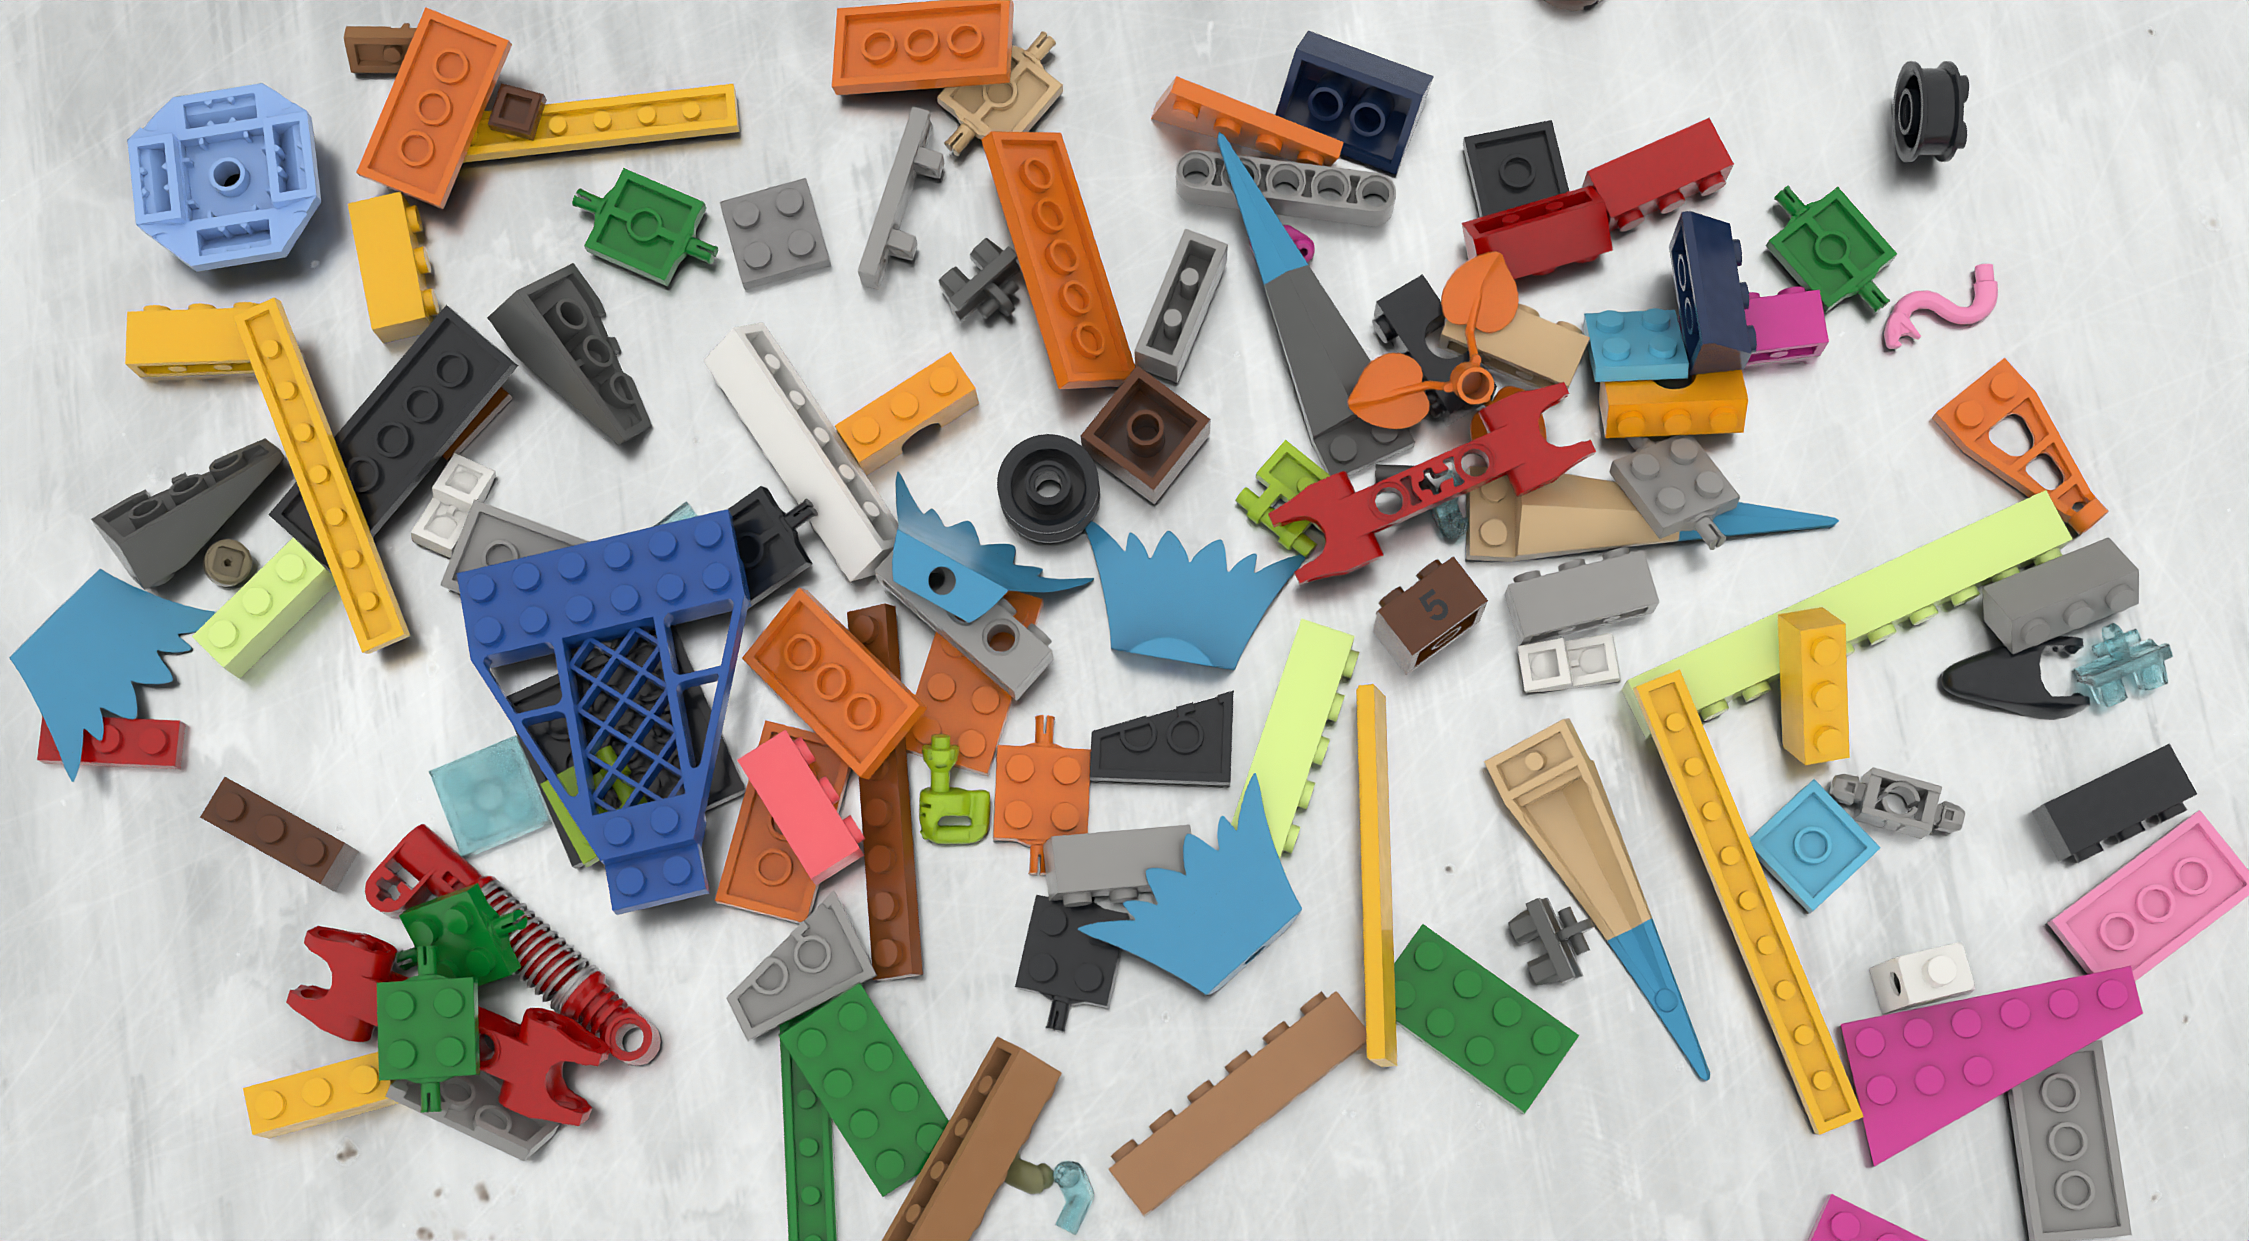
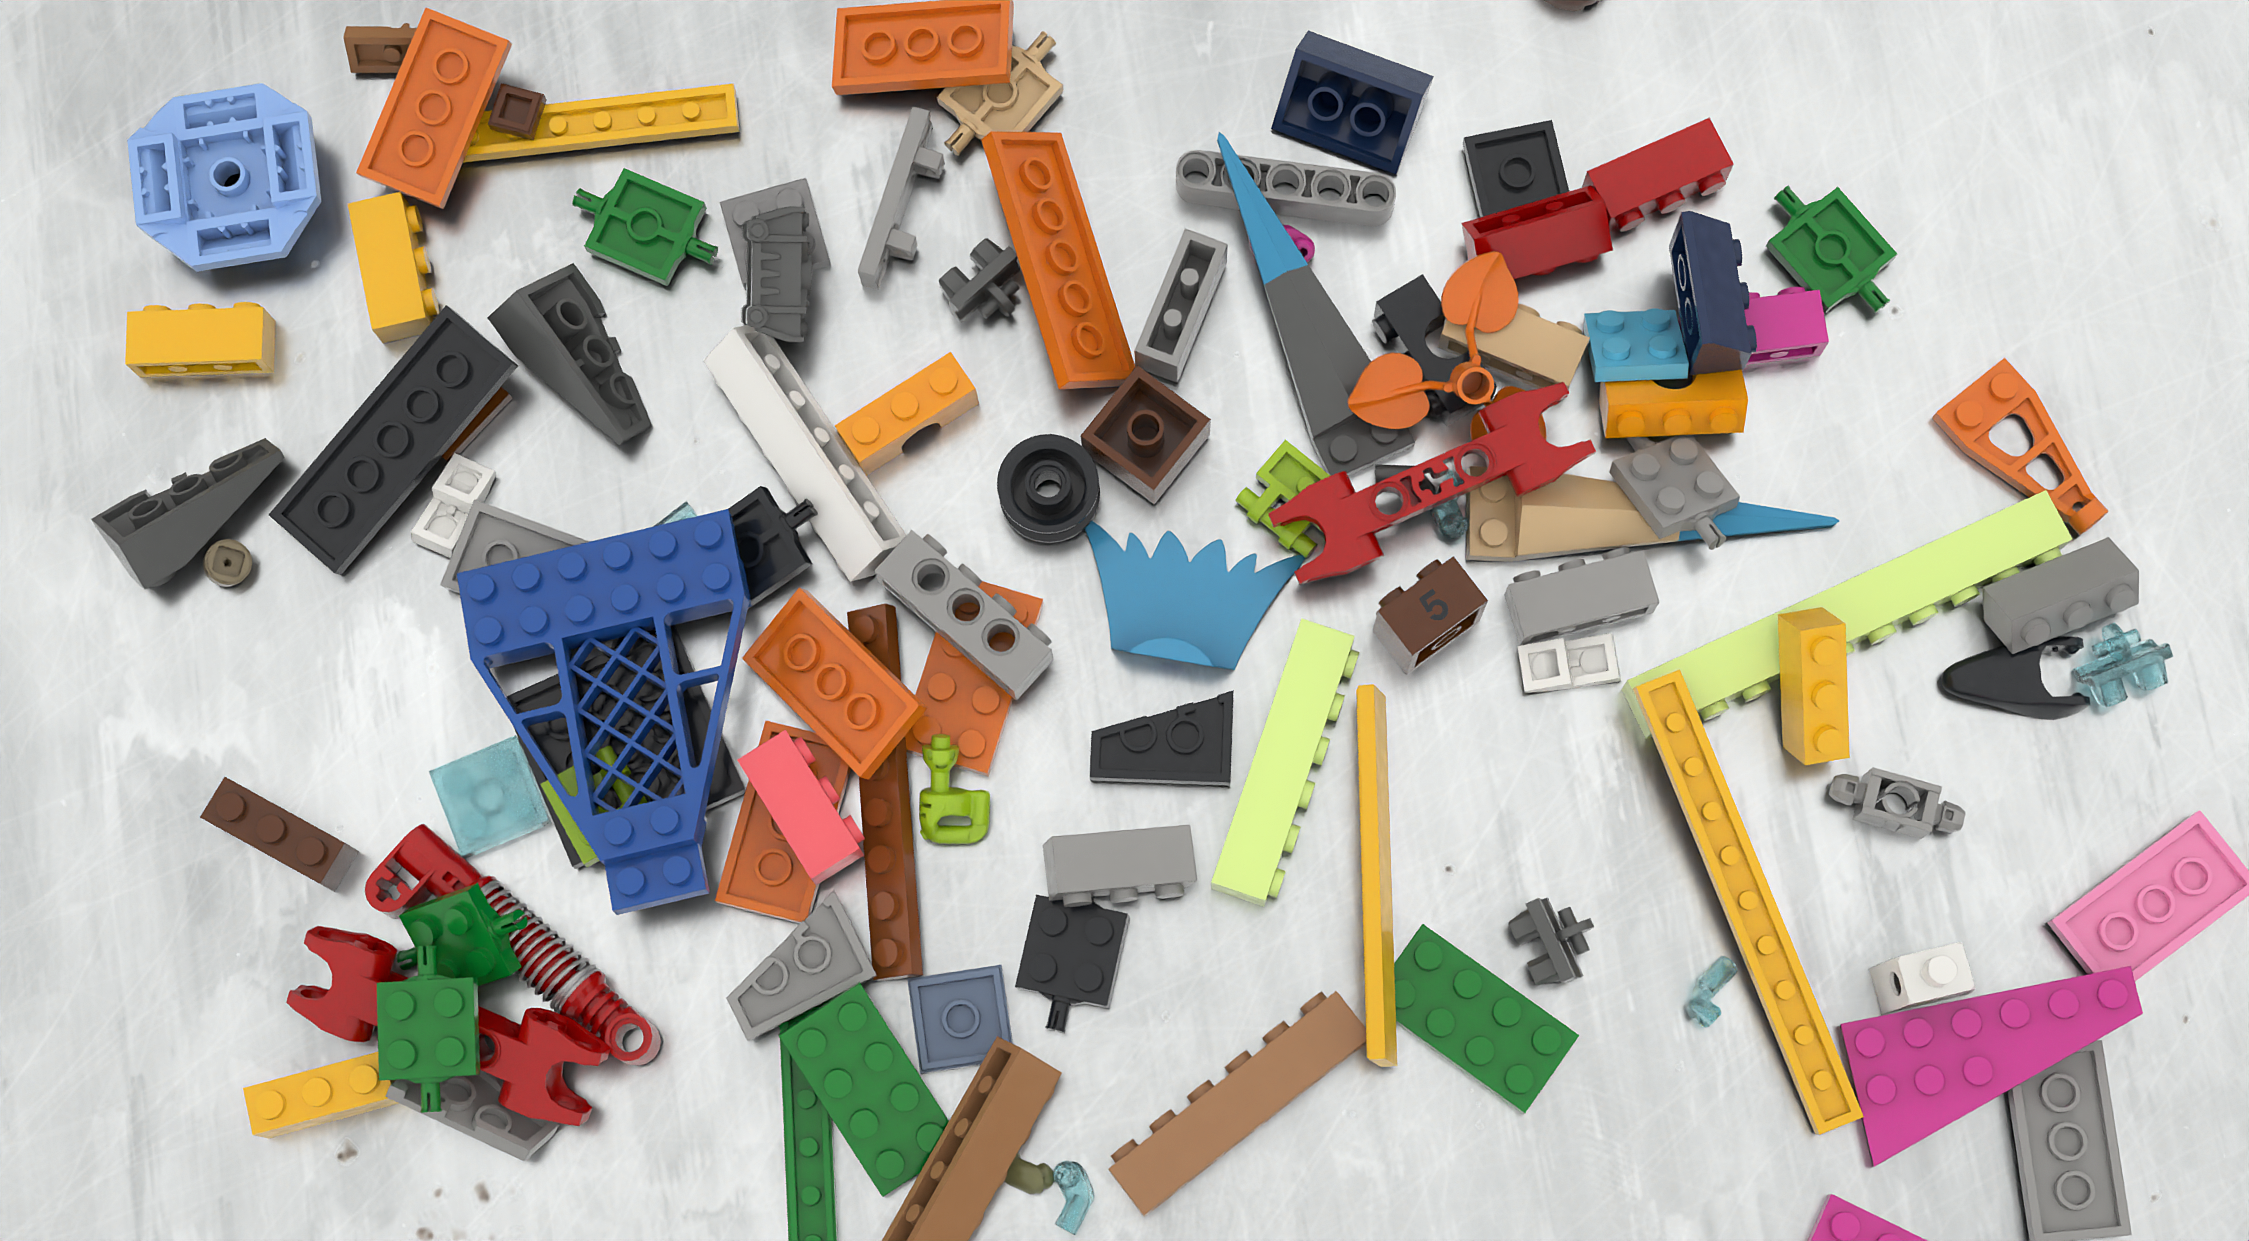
(94, 651): dark azure piece -> none
(124, 744): red plate -> none
(265, 608): yellowish green brick -> none
(321, 476): yellow plate -> none
(777, 273): none -> dark grey piece
(958, 1017): none -> sand blue tile
(980, 571): dark azure piece -> none
(1040, 792): orange plate -> none
(1211, 112): orange wing -> none
(1219, 911): dark azure piece -> none
(1568, 816): tan plate -> none
(1707, 987): none -> clear light blue arm
(1812, 846): medium azure plate -> none
(1929, 111): black wheel -> none
(1985, 300): bright pink animal -> none
(2115, 805): black brick -> none

